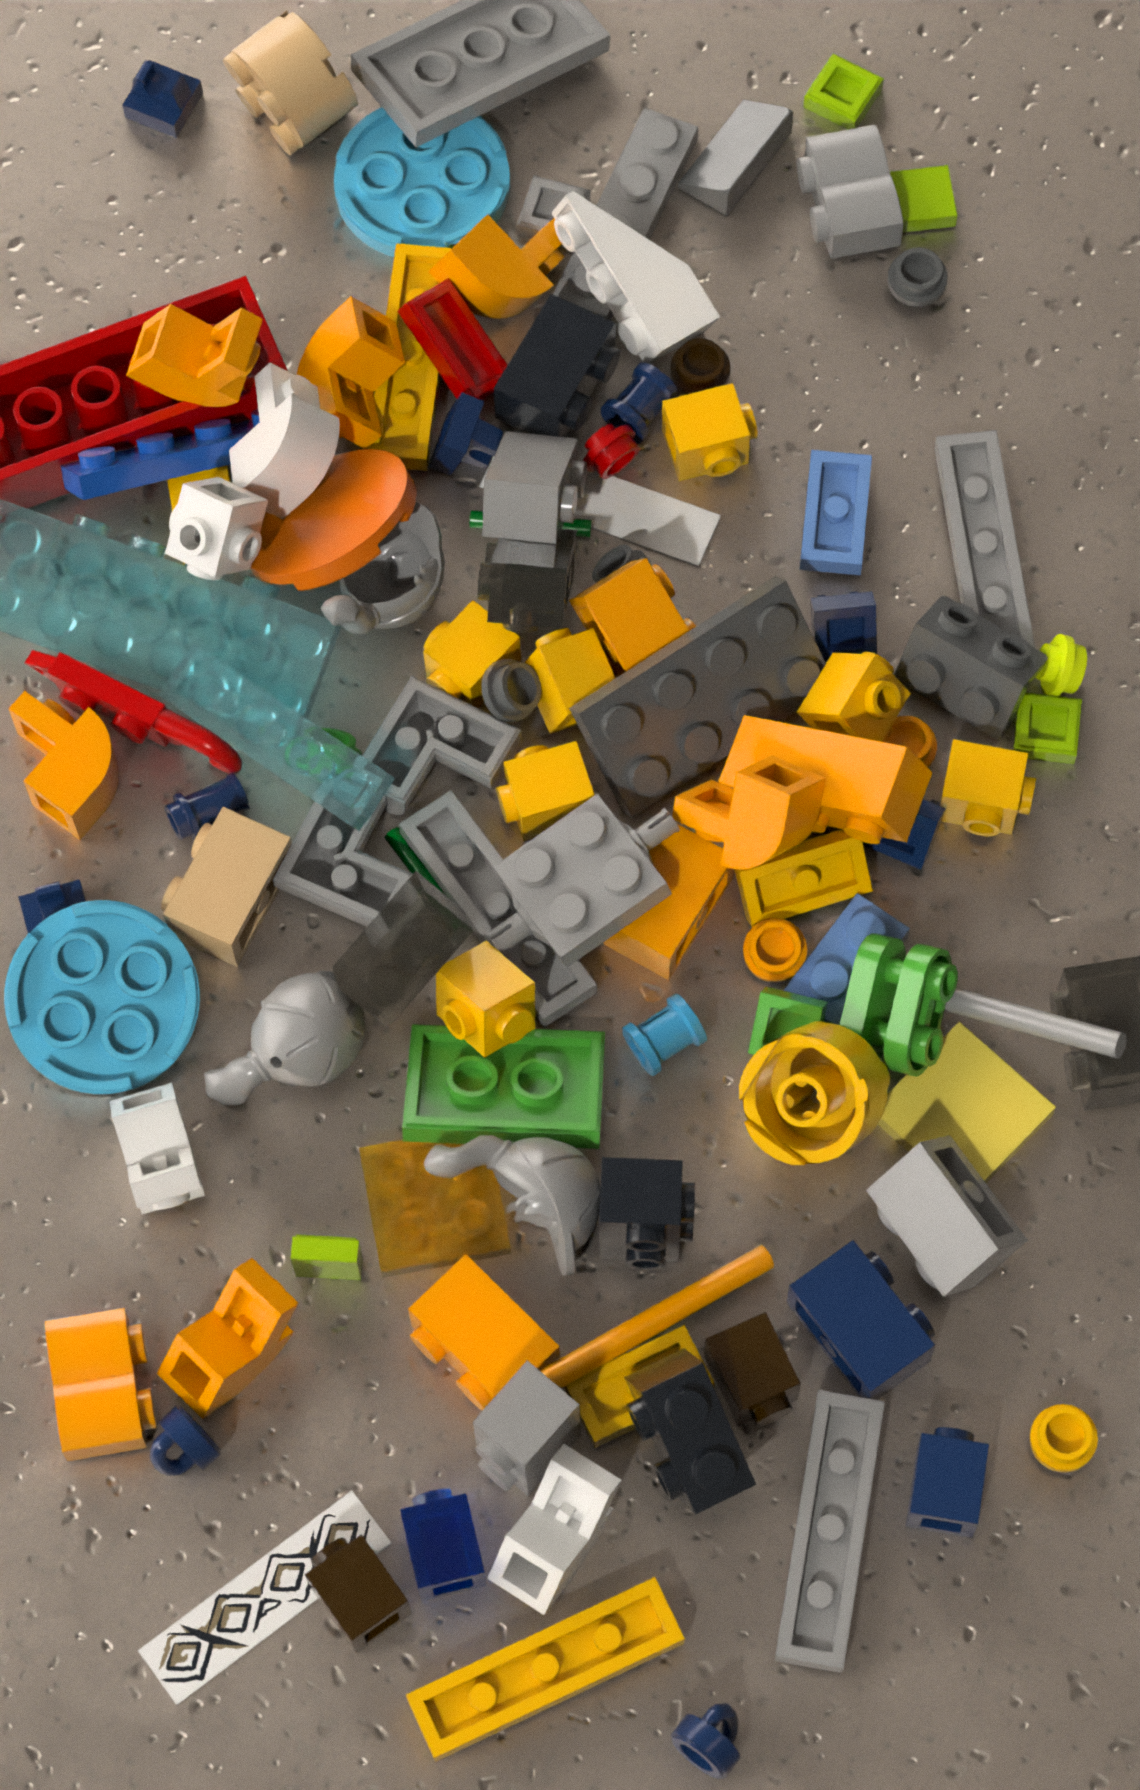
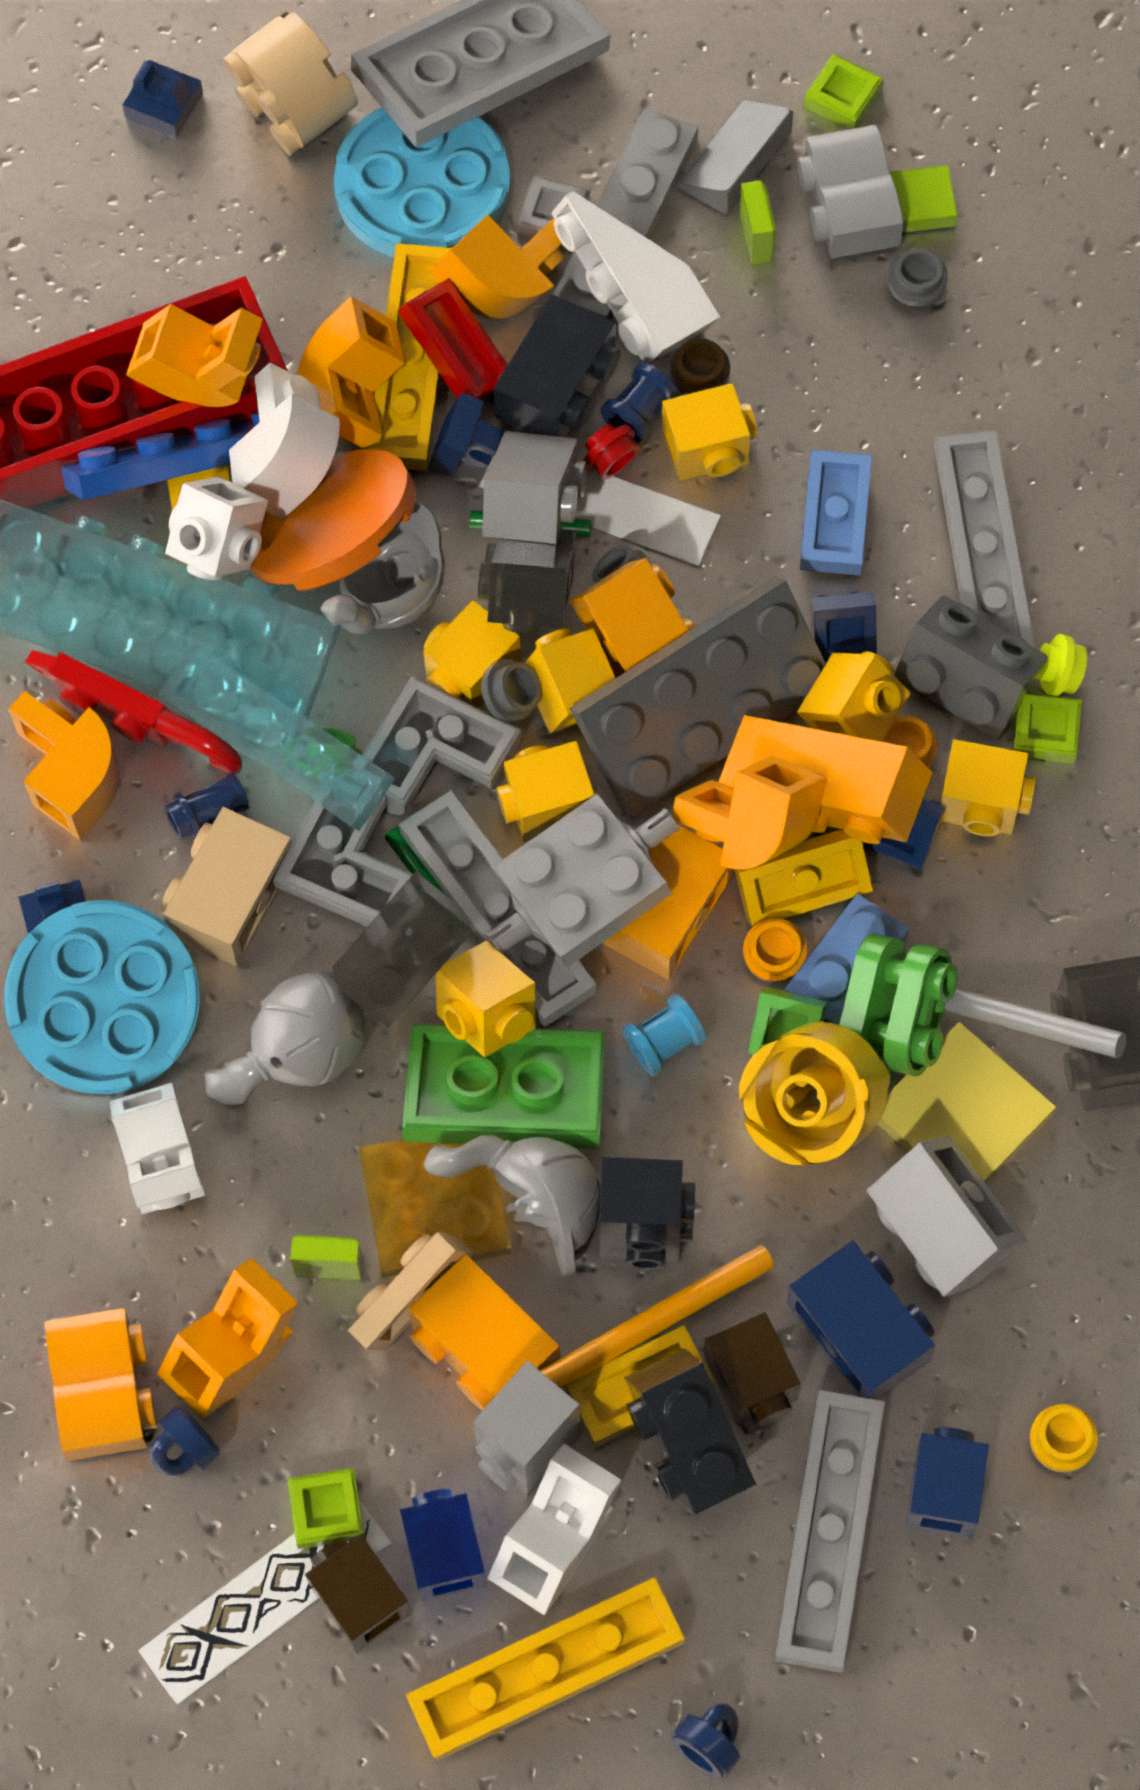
(325, 1507): none -> lime tile
(386, 1307): none -> tan plate
(757, 222): none -> lime tile

